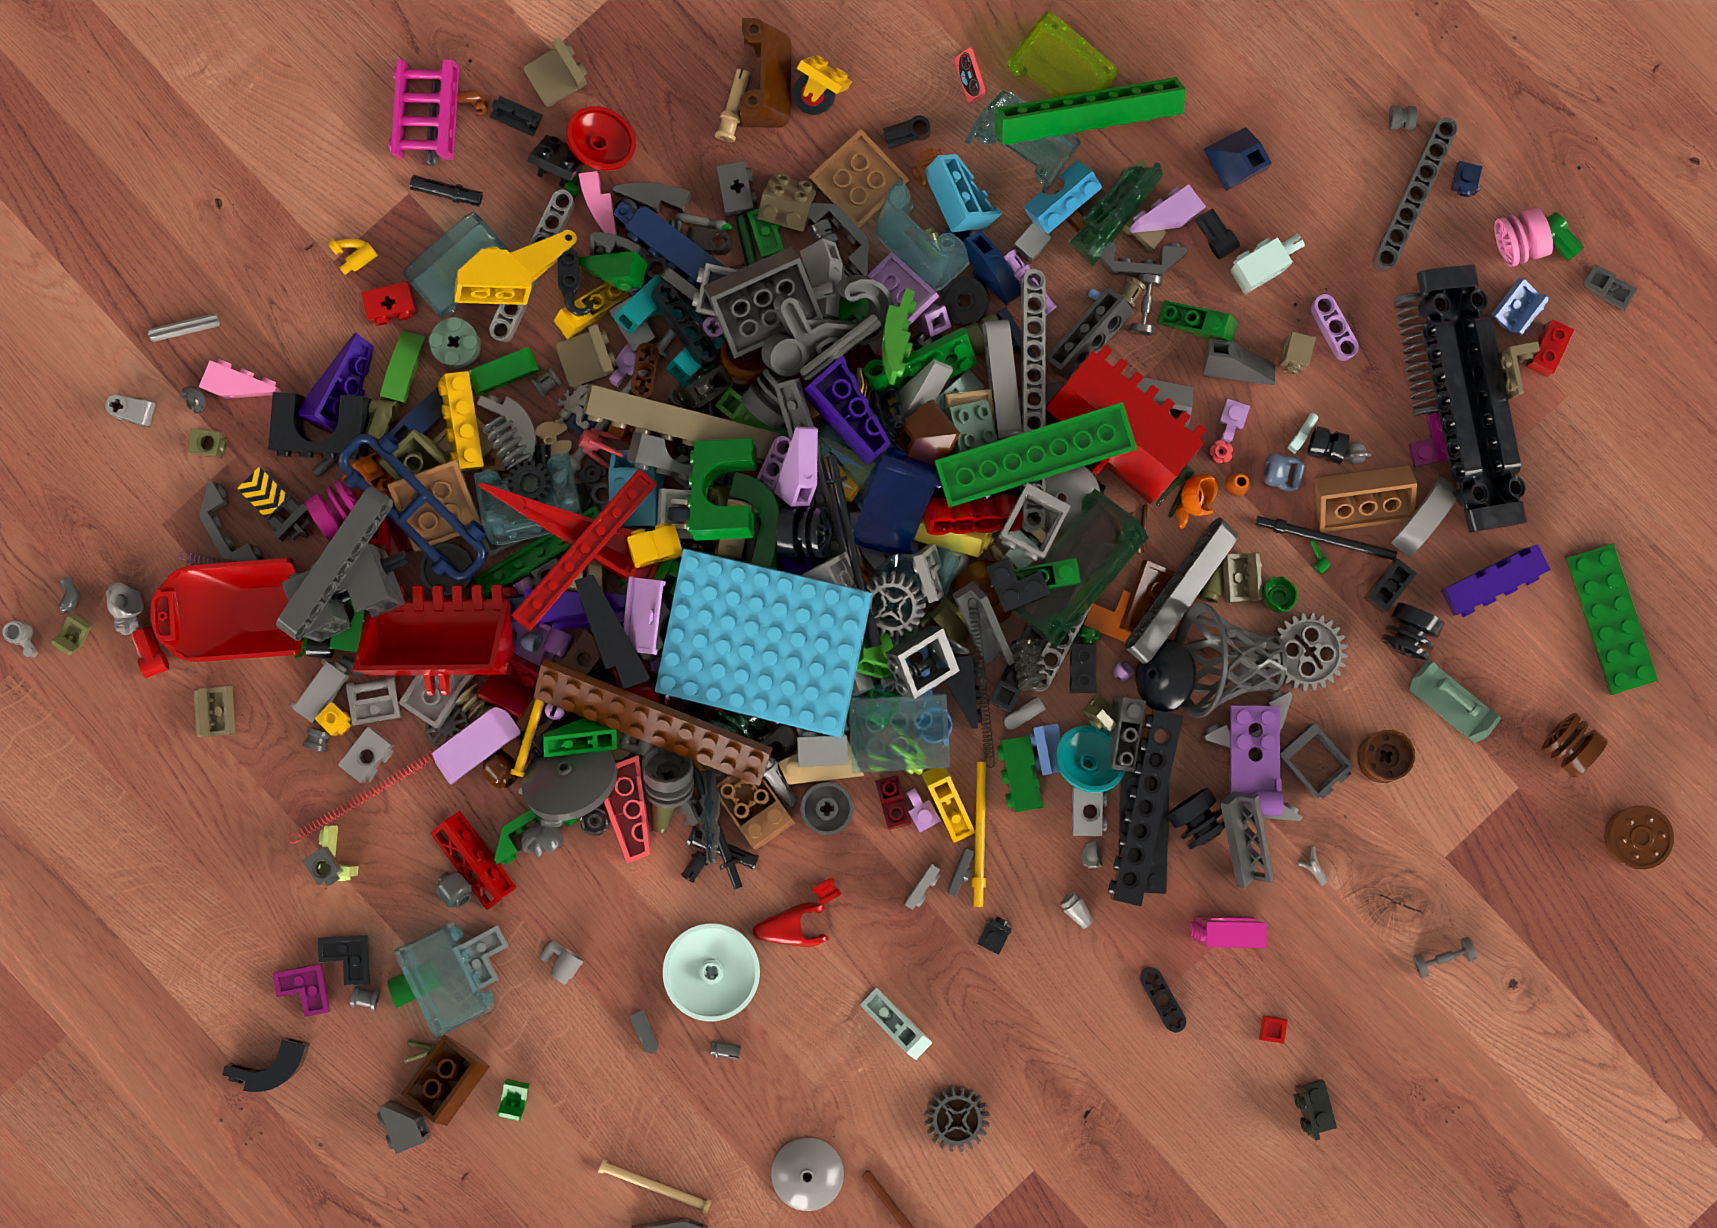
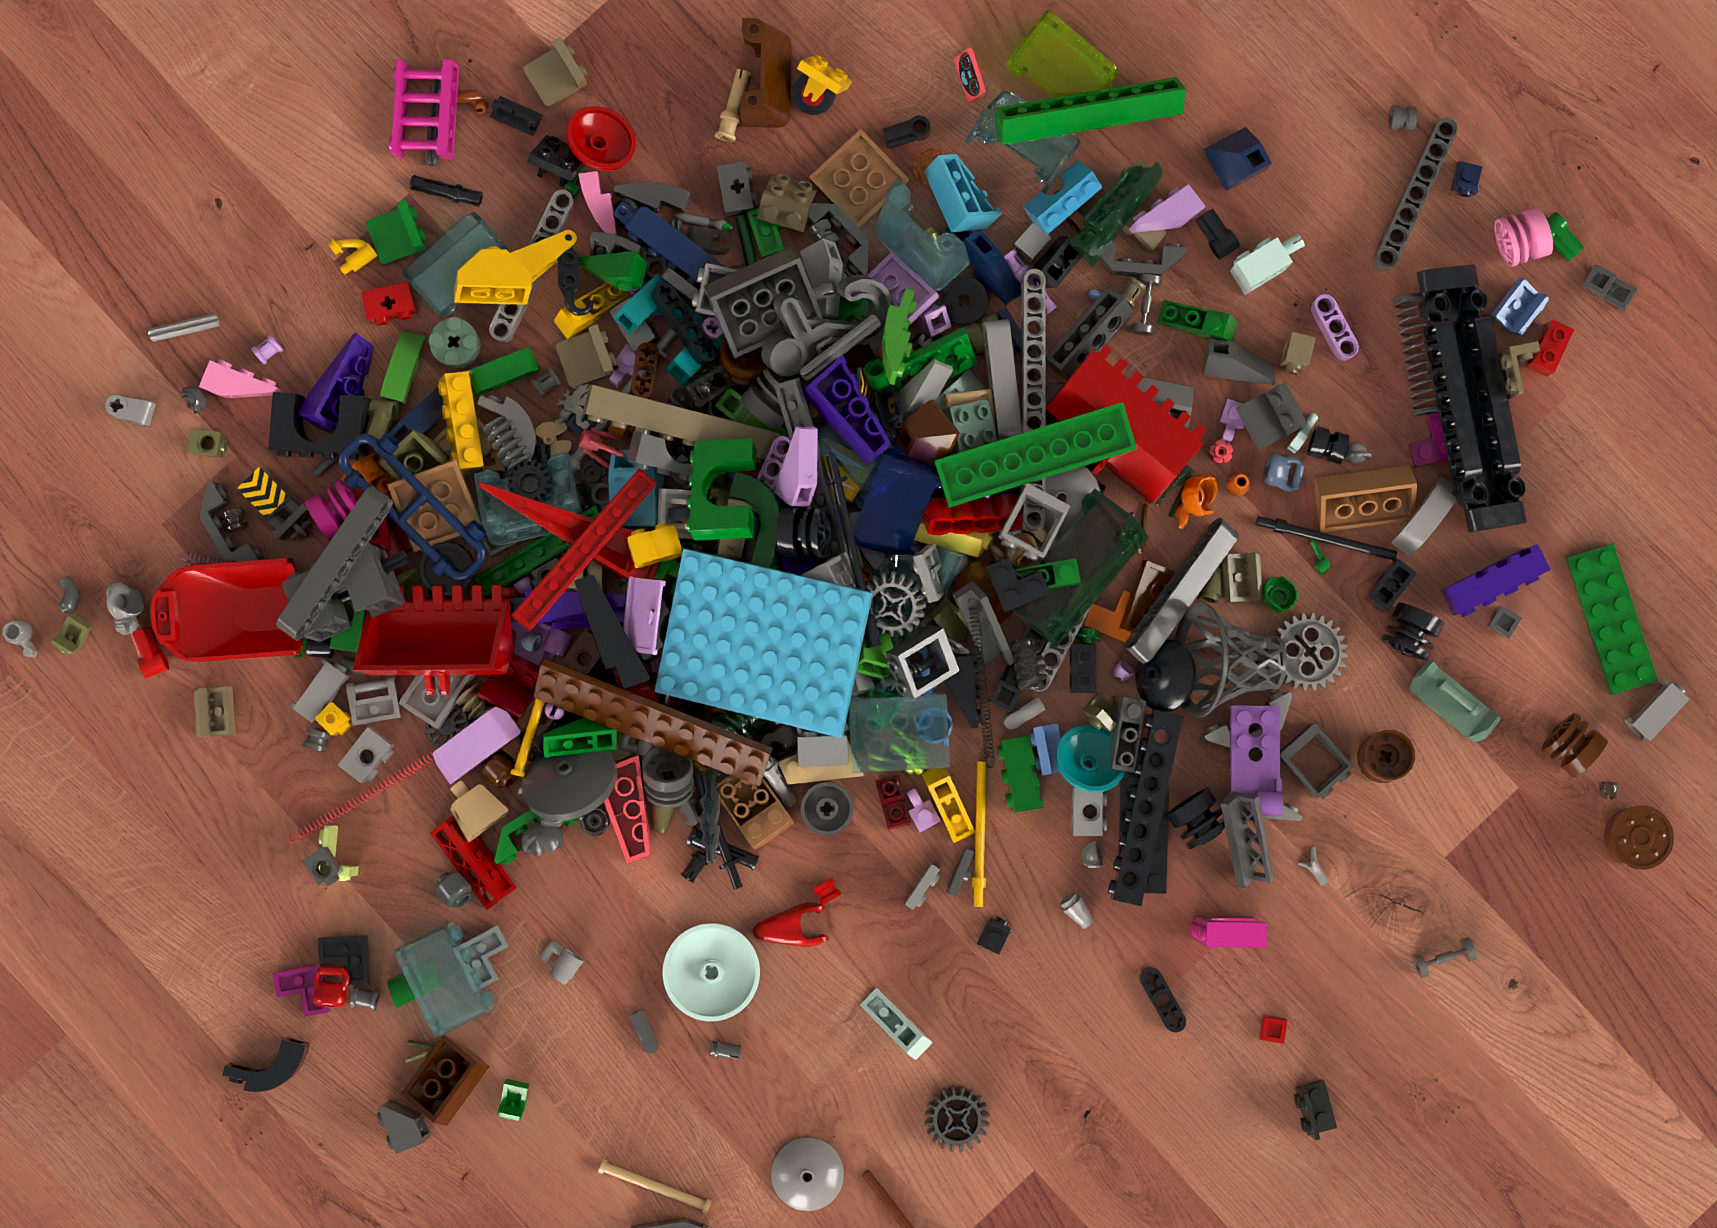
(234, 520): none -> clear smoke wheel
(267, 349): none -> lavender bush
(330, 993): none -> red piece
(397, 233): none -> green bracket
(408, 580): none -> olive bracket
(475, 809): none -> tan torso
(1016, 556): none -> medium nougat head
(1057, 261): none -> black brick
(1271, 416): none -> dark grey bracket
(1504, 622): none -> dark grey plate
(1609, 788): none -> clear smoke hinge
(1657, 710): none -> light grey brick

